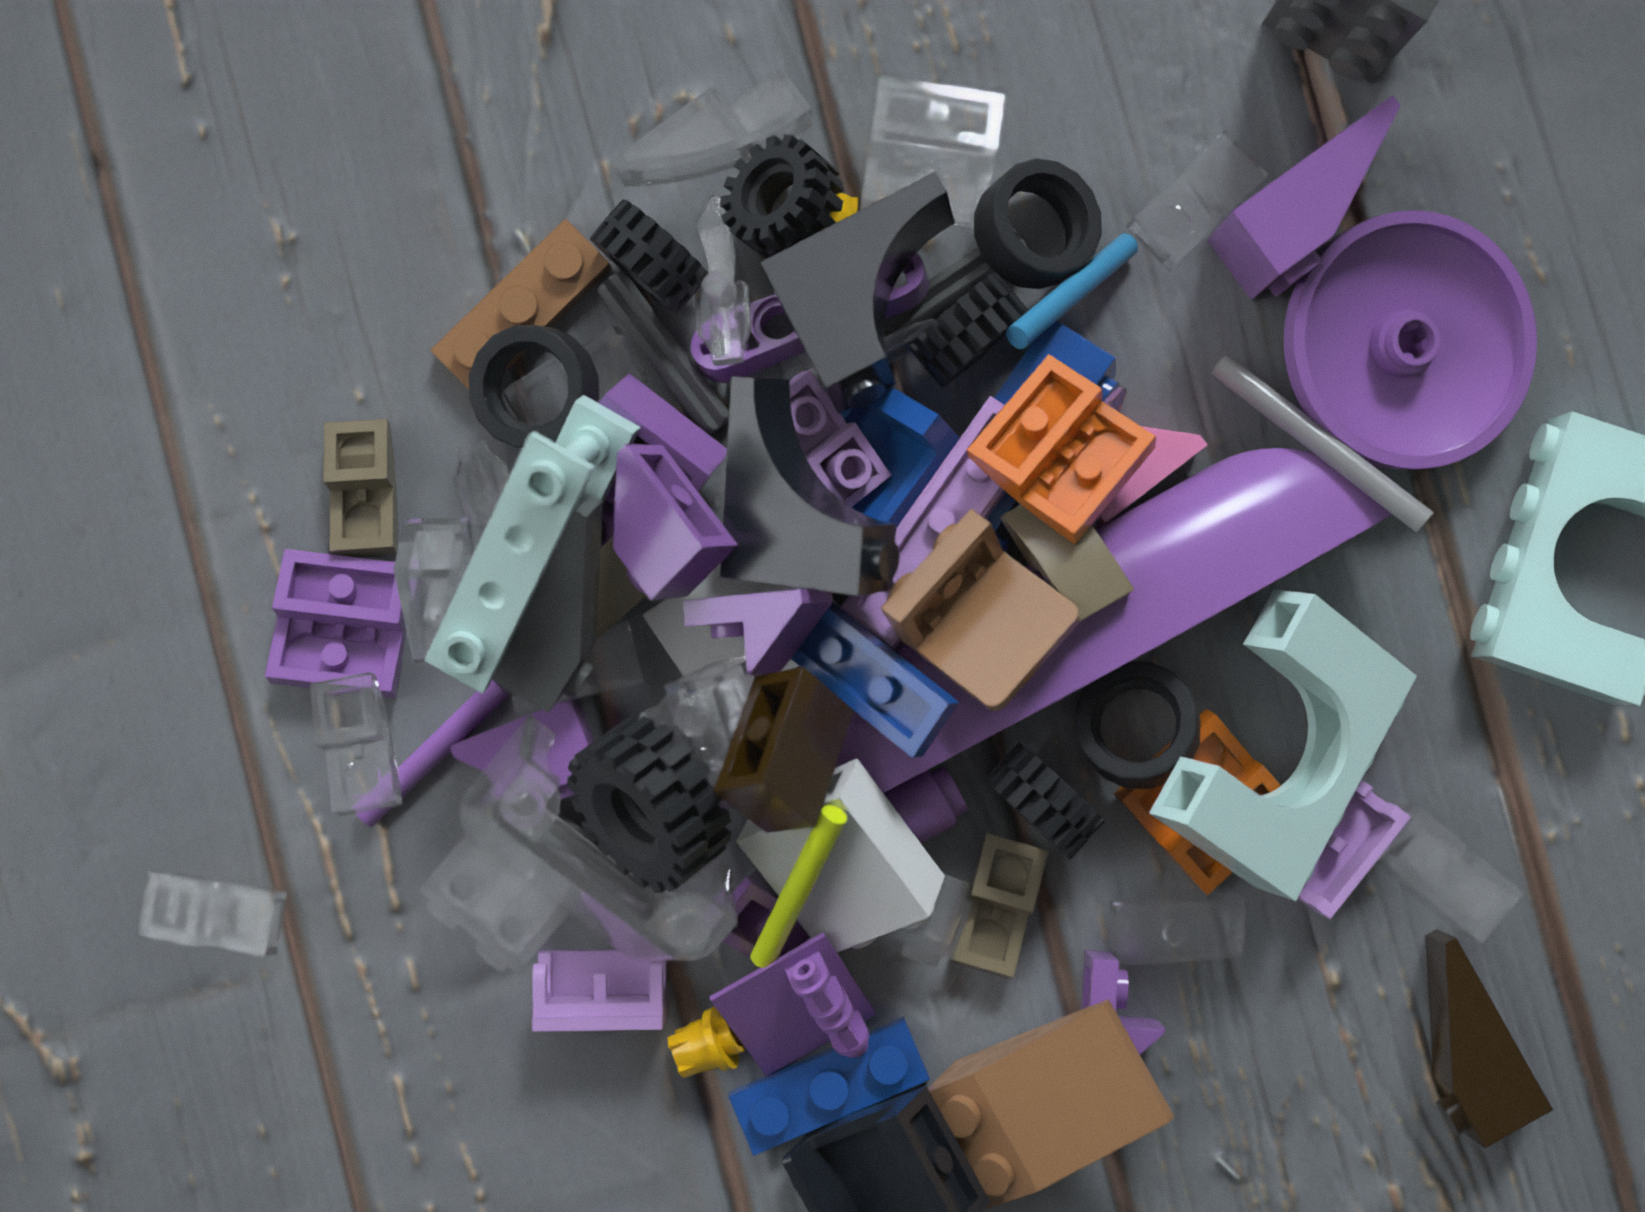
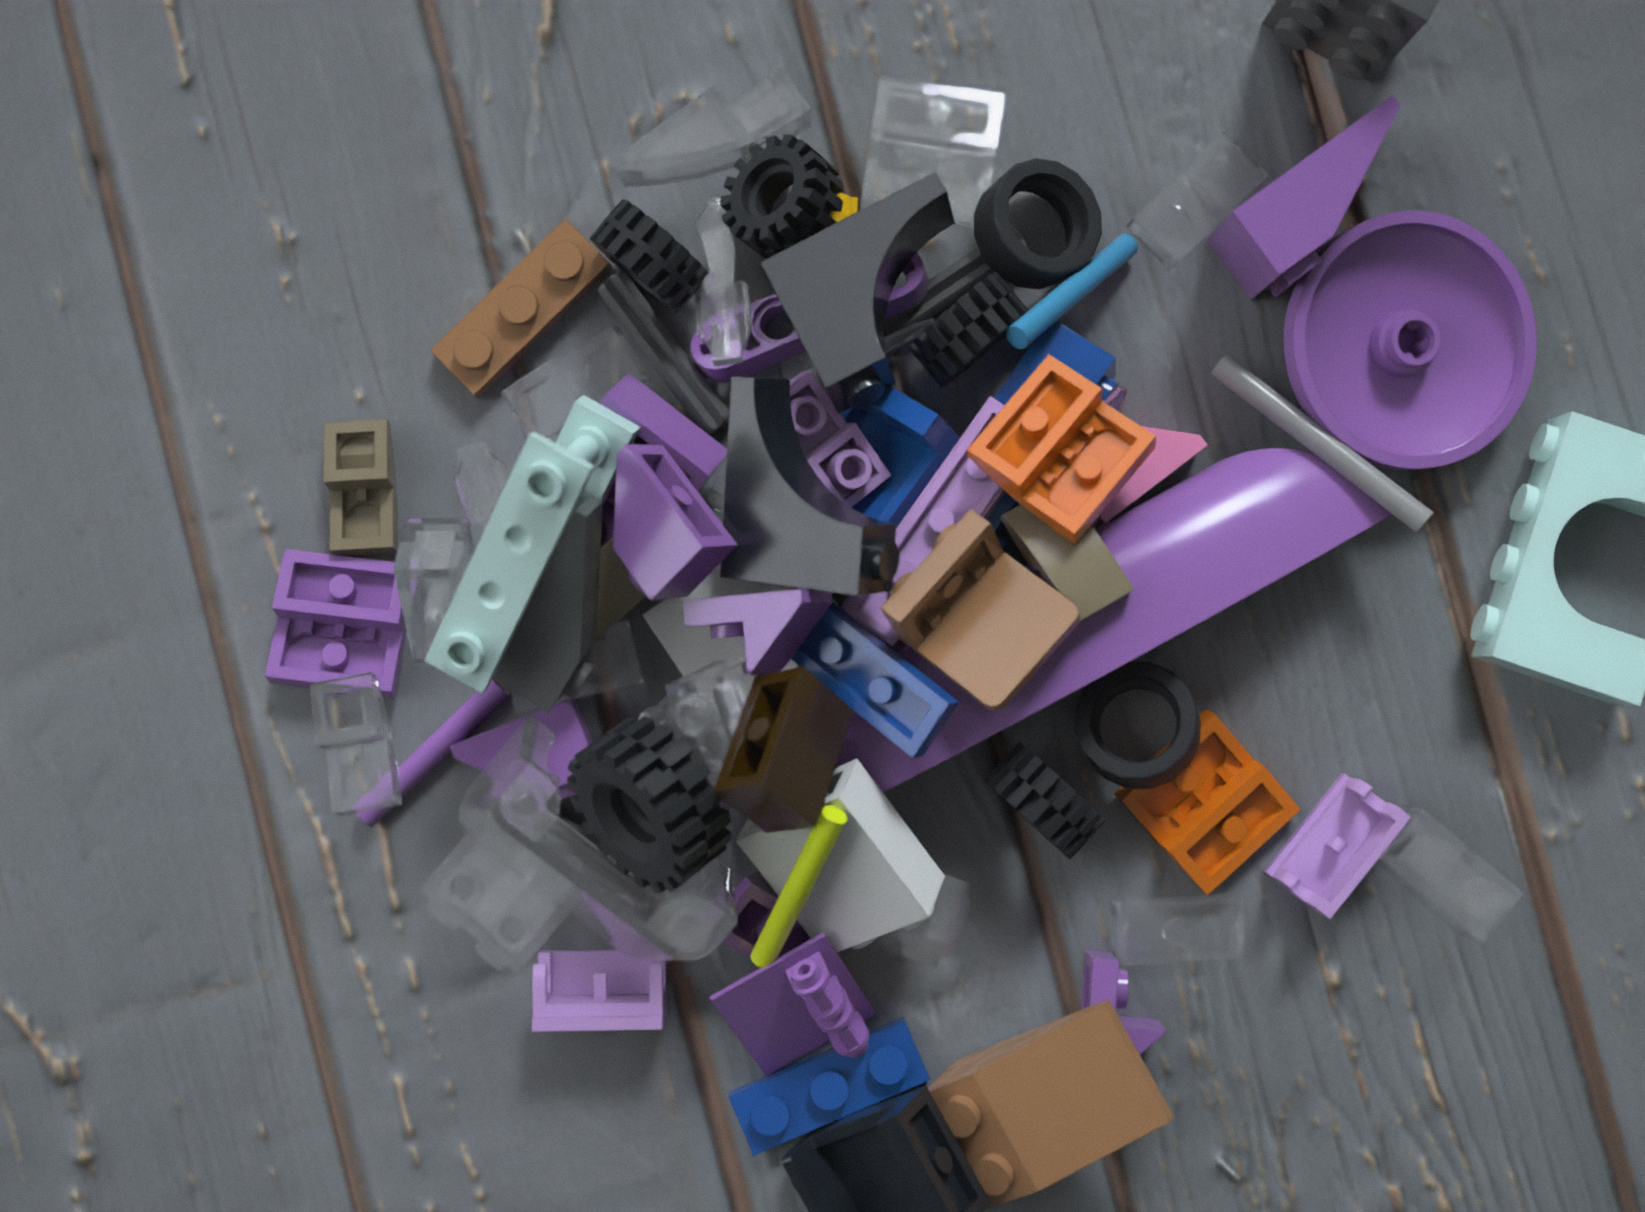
(212, 913): clear slope -> none
(490, 365): black tyre -> none
(705, 1045): yellow hose -> none
(928, 803): medium lavender brick -> none
(1002, 898): dark tan slope -> none
(1350, 702): light aqua arch -> none
(1473, 1054): dark brown slope -> none

